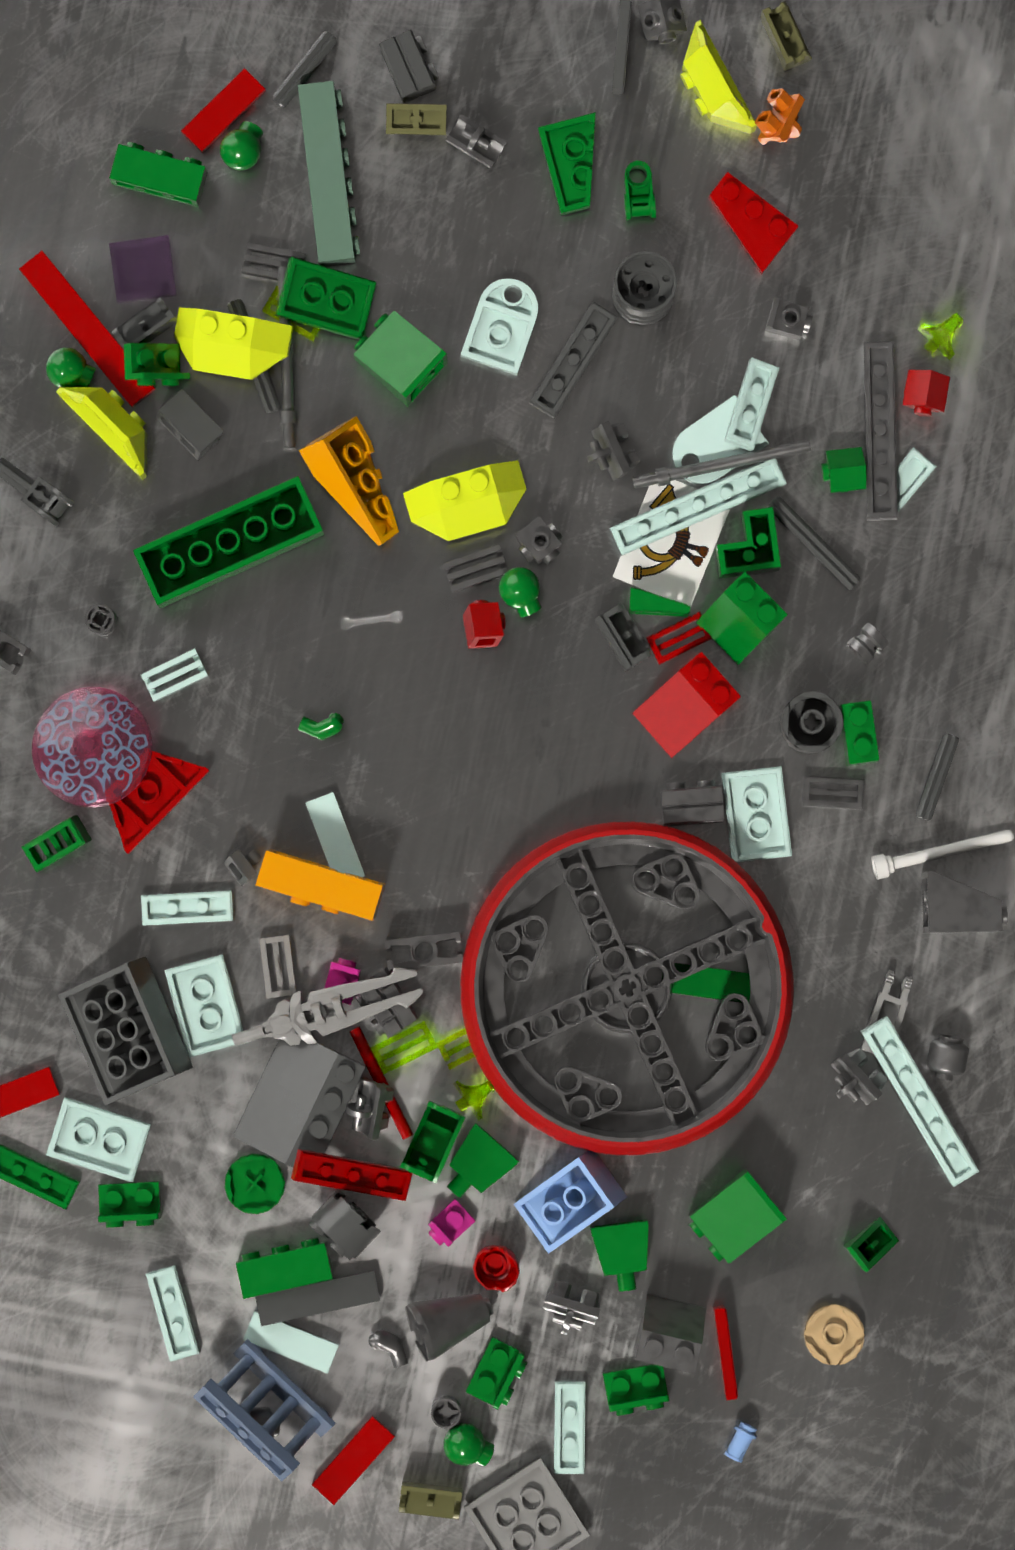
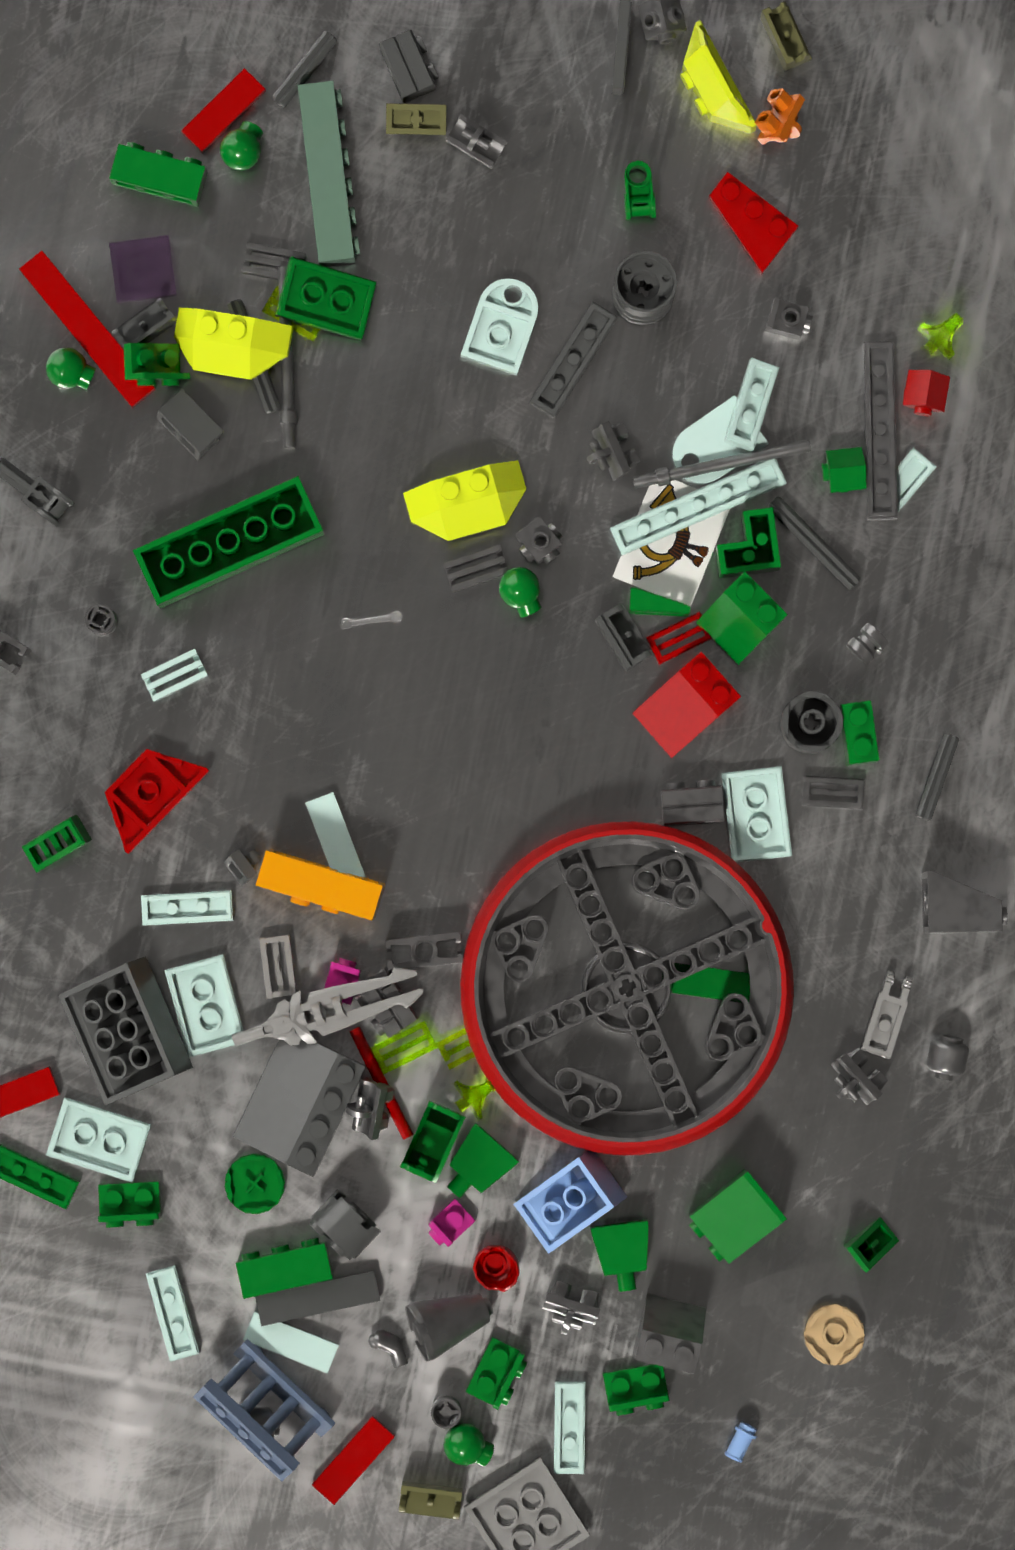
(92, 747): clear pink dish -> none
(111, 423): neon yellow wedge -> none
(324, 728): green arm -> none
(346, 470): light orange wedge -> none
(351, 1175): red tile -> none
(400, 357): green slope -> none
(483, 624): red brick -> none
(569, 160): green wing -> none
(725, 1352): red tile -> none
(885, 865): white piece -> none
(919, 1101): light aqua tile -> none

